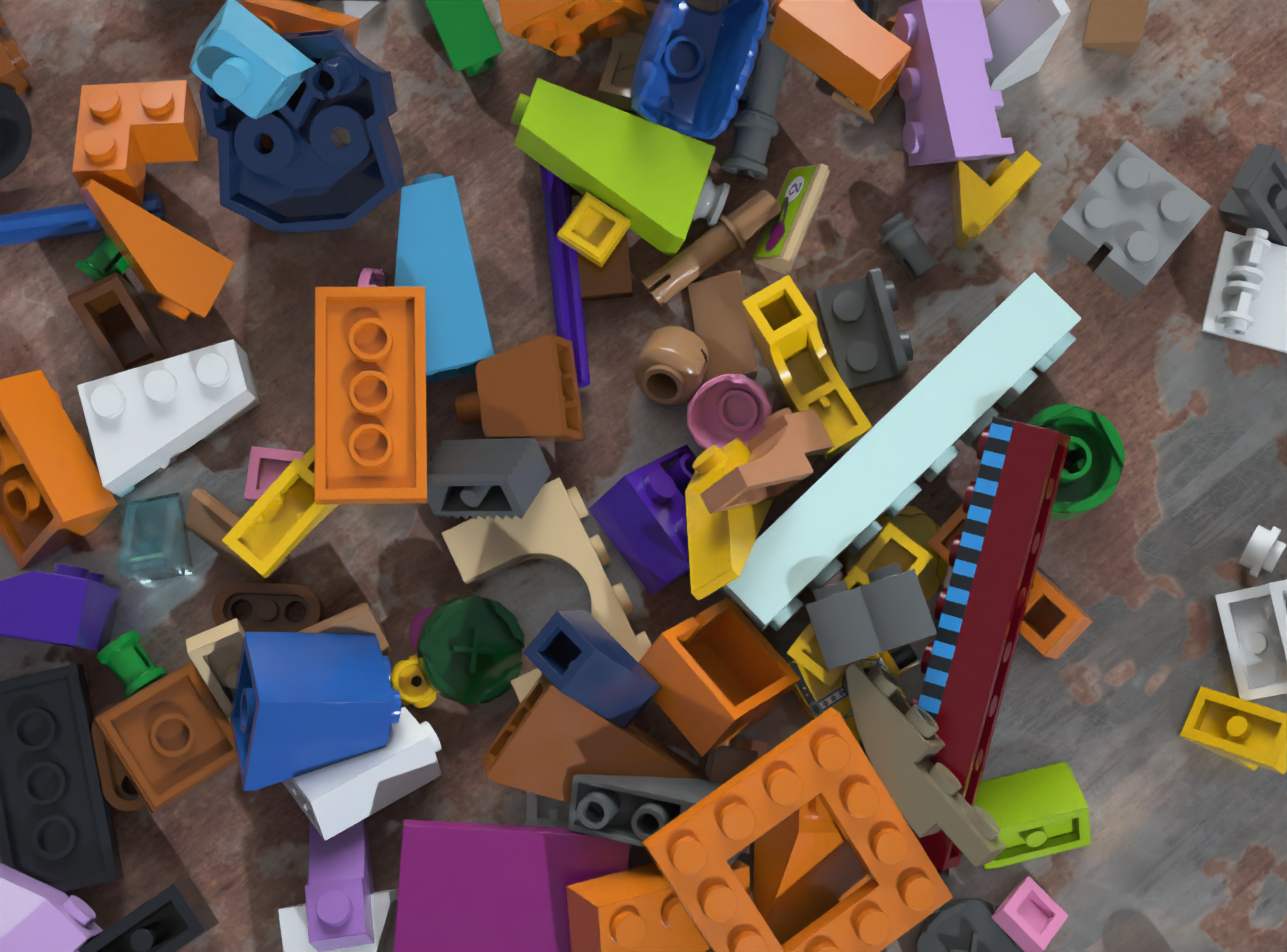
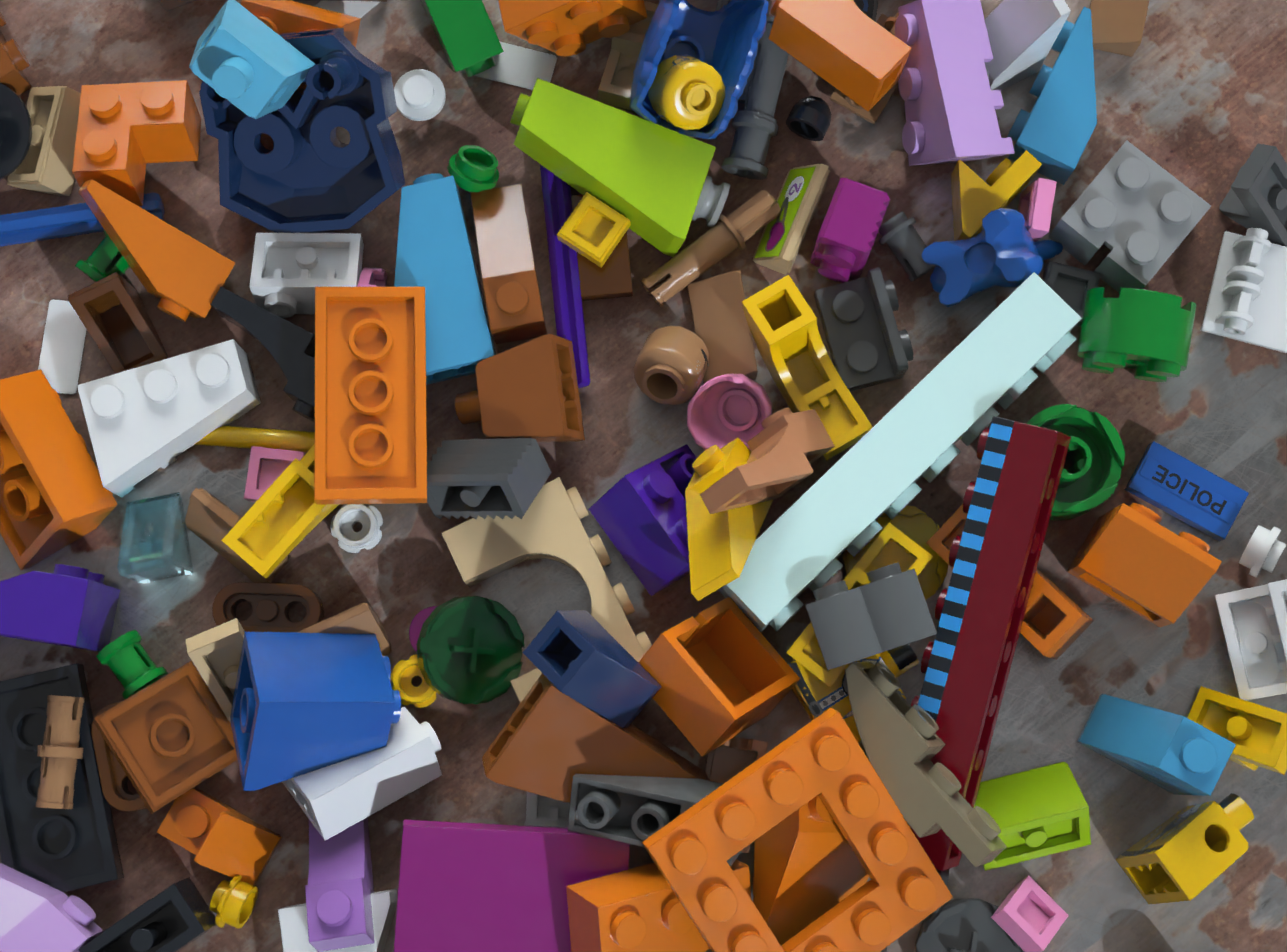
(52, 145): none -> tan slope
(60, 752): none -> medium nougat pin
(62, 347): none -> white sticker
(219, 836): none -> orange slope
(233, 902): none -> yellow plate
(259, 437): none -> yellow bar
(287, 343): none -> black slope
(293, 264): none -> white bracket
(343, 523): none -> white plate
(419, 95): none -> white plate
(474, 168): none -> green plate
(508, 264): none -> dark orange slope
(520, 66): none -> white sticker
(687, 92): none -> yellow head
(810, 118): none -> black hinge
(849, 230): none -> magenta brick
(995, 257): none -> blue animal
(1037, 206): none -> bright pink tile
(1065, 105): none -> dark azure slope
(1071, 284): none -> dark grey tile
(1137, 332): none -> green brick
(1144, 563): none -> orange slope
(1157, 745): none -> dark azure slope
(1186, 491): none -> blue tile
(1188, 850): none -> yellow torso

